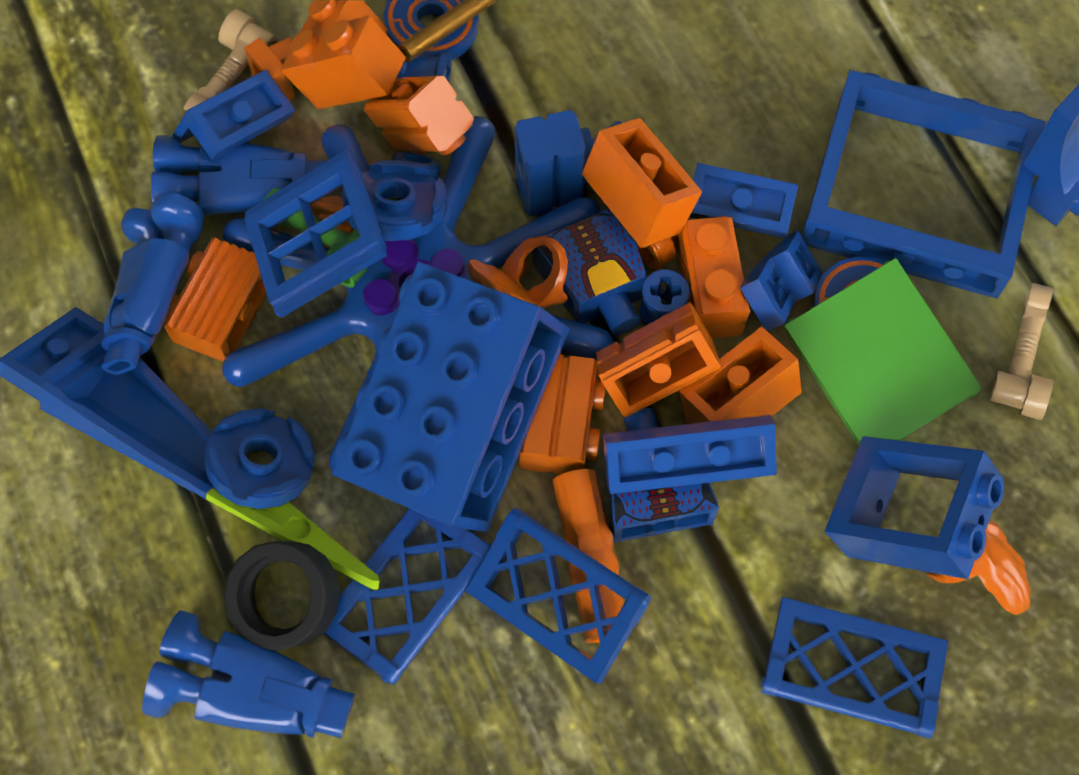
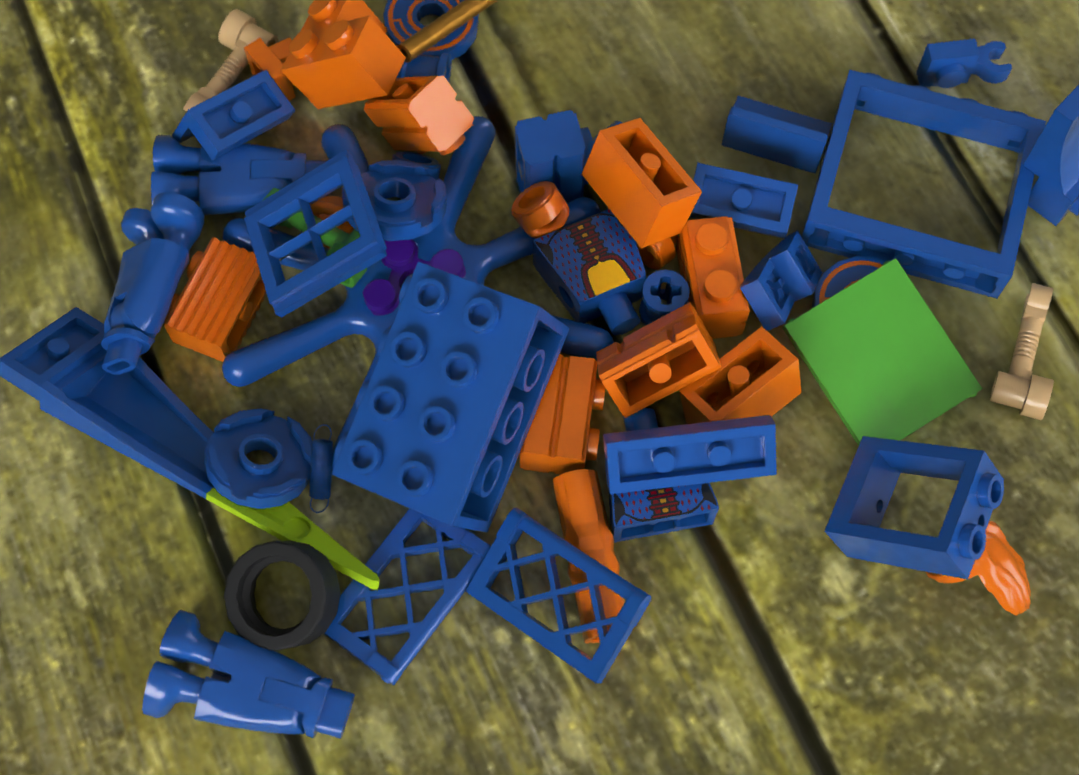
(321, 469): none -> blue piece
(508, 279): orange piece -> none
(540, 209): none -> orange tile
(776, 134): none -> blue panel
(888, 638): blue window -> none
(955, 61): none -> blue plate

